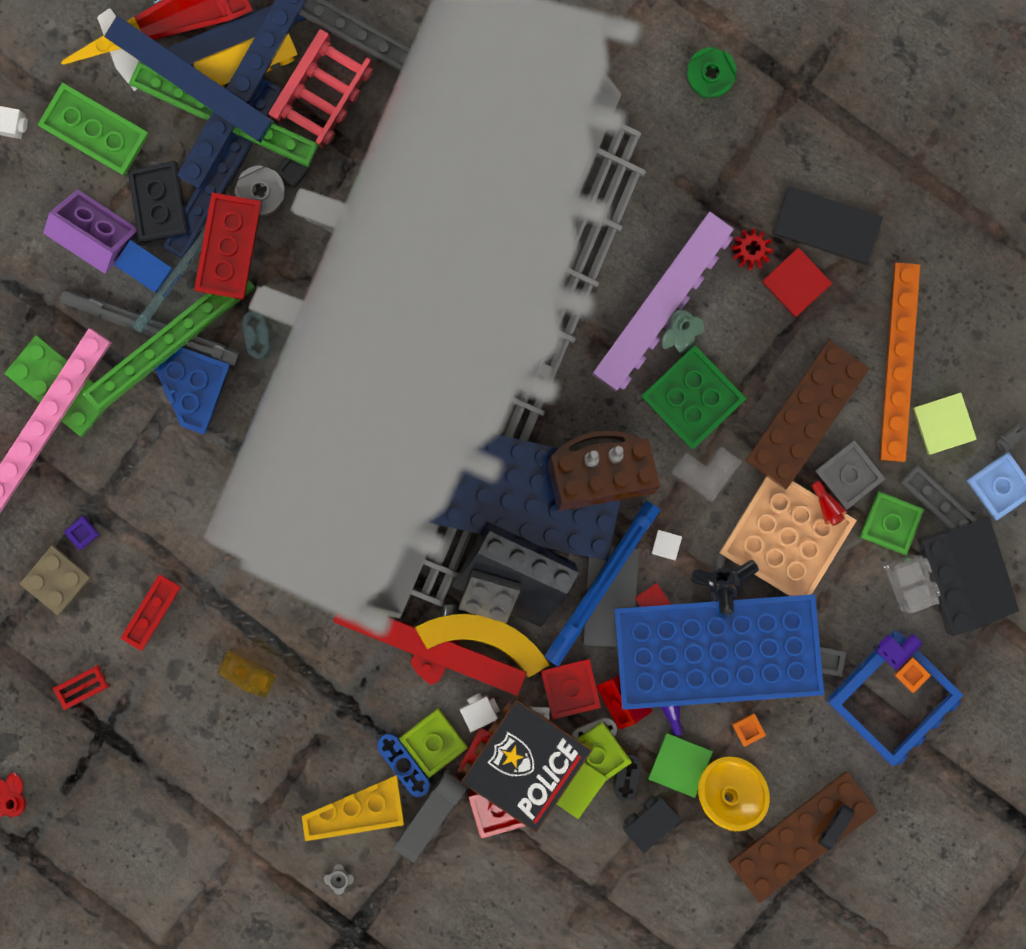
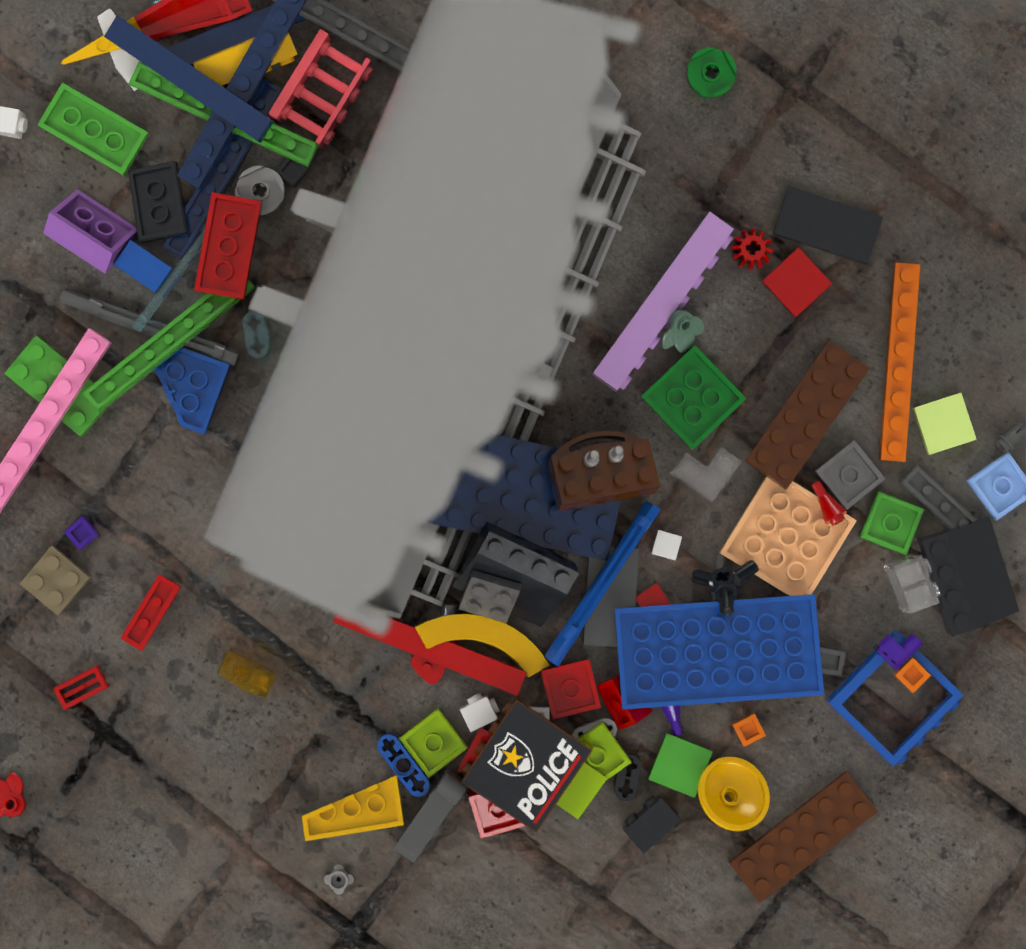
(836, 826): black beam -> none

